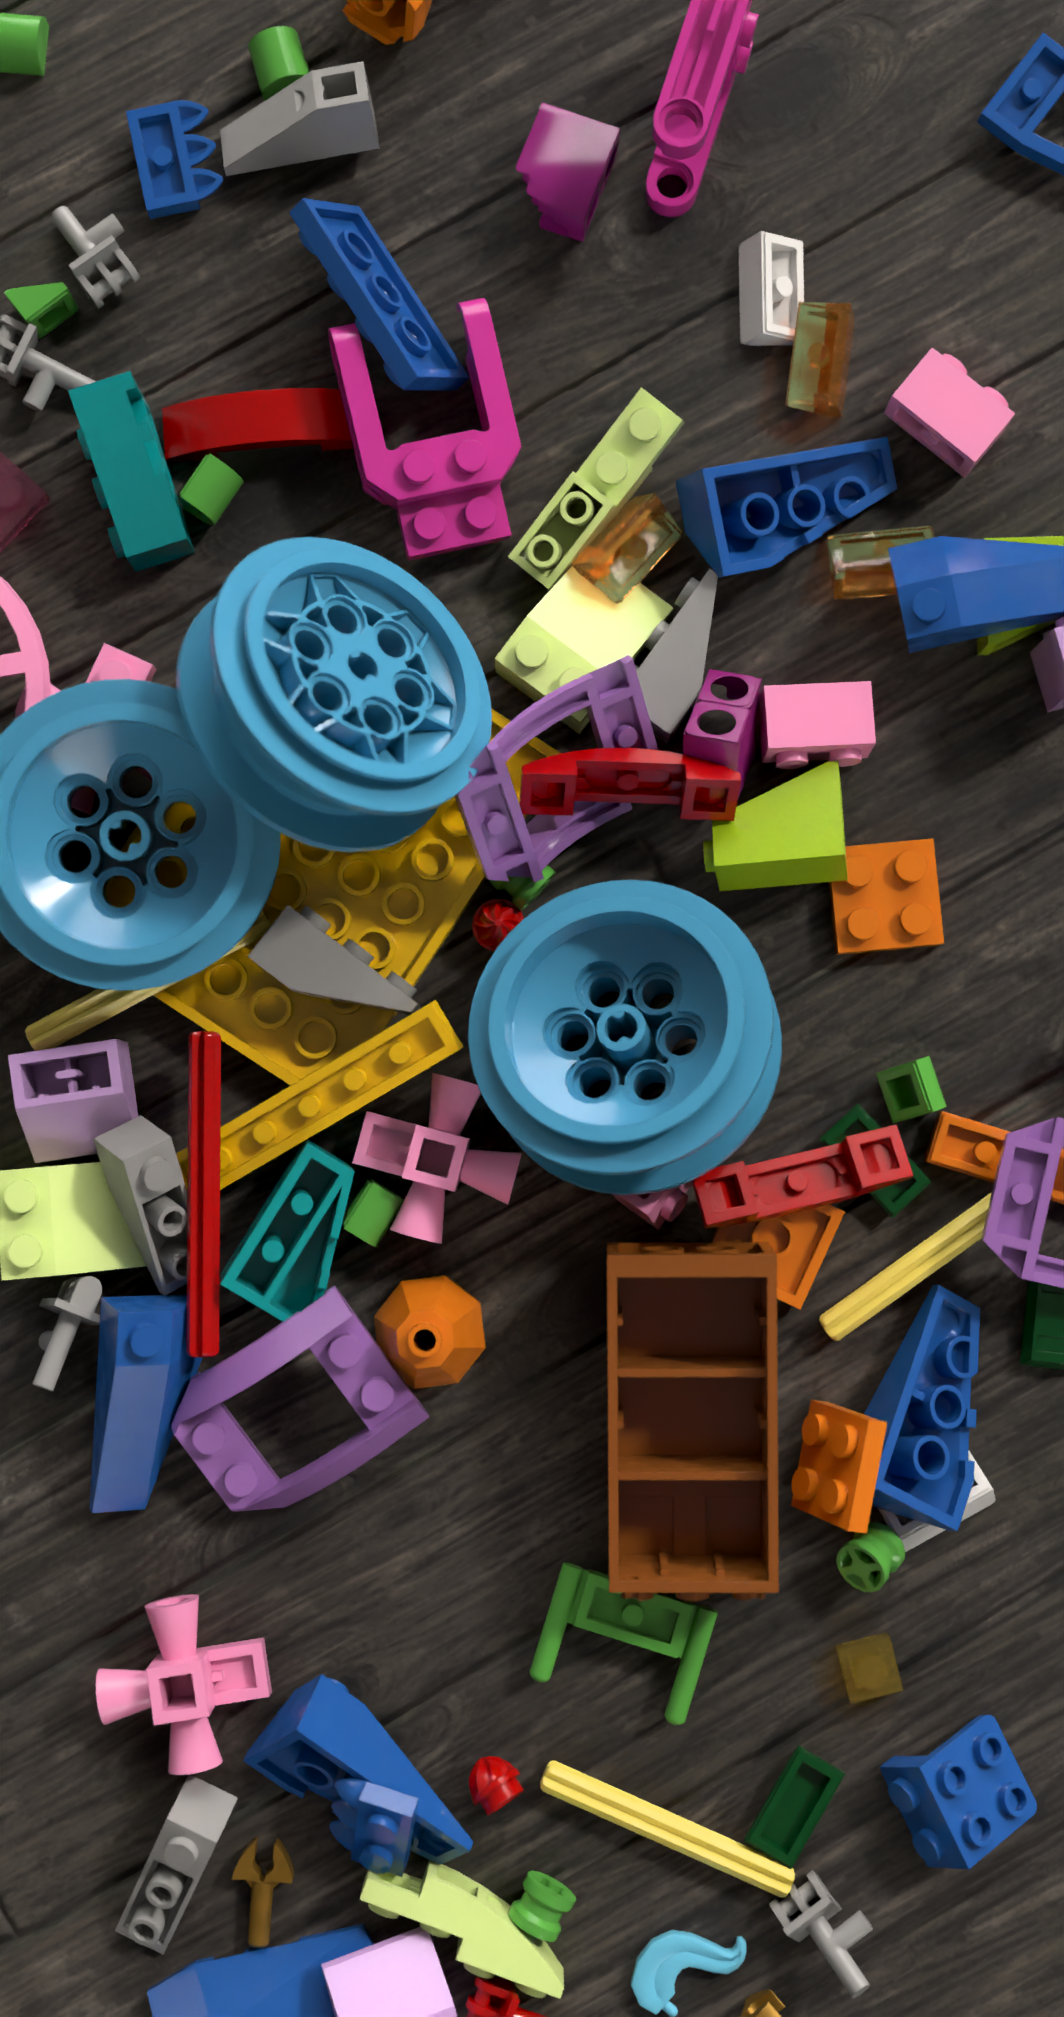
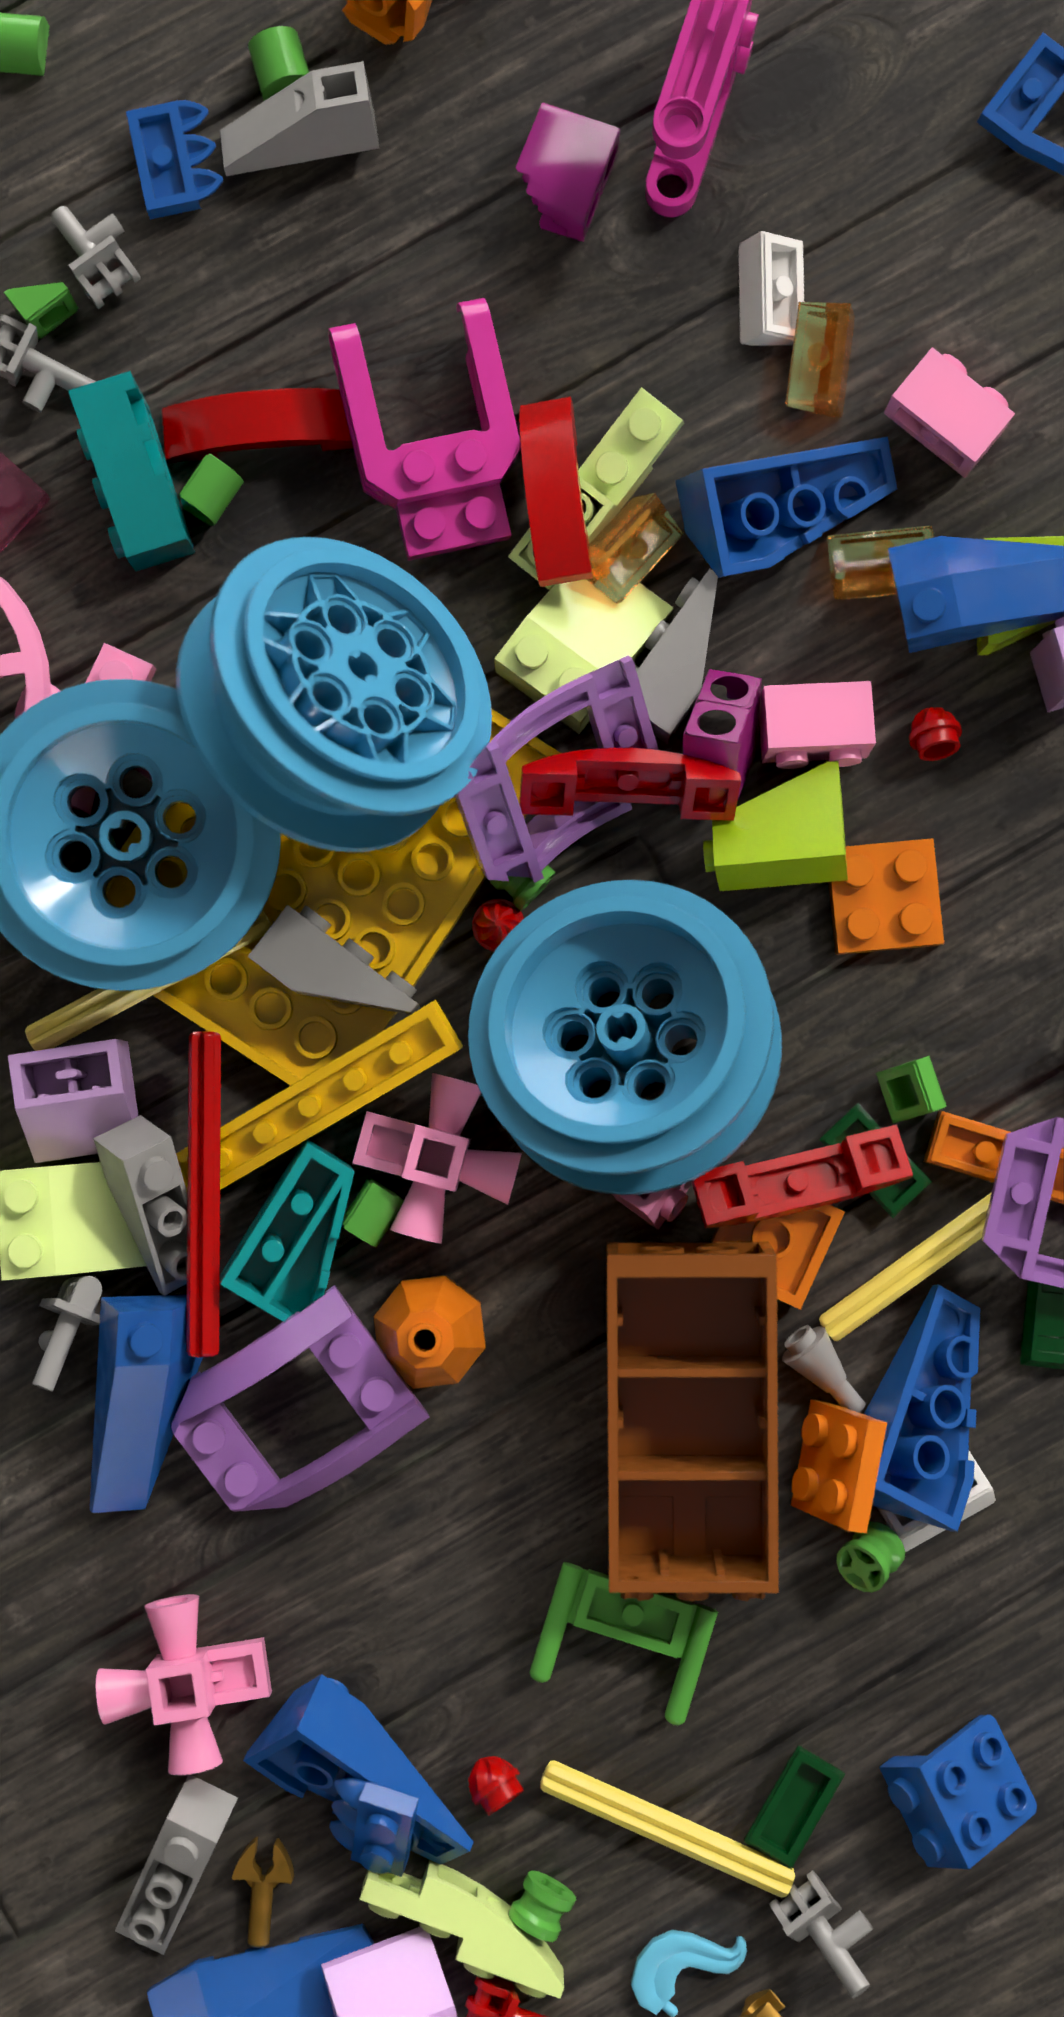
(378, 295): blue plate -> none
(554, 492): none -> red slope
(815, 1358): none -> light grey cone
(868, 1668): clear yellow plate -> none
(935, 734): none -> red plate

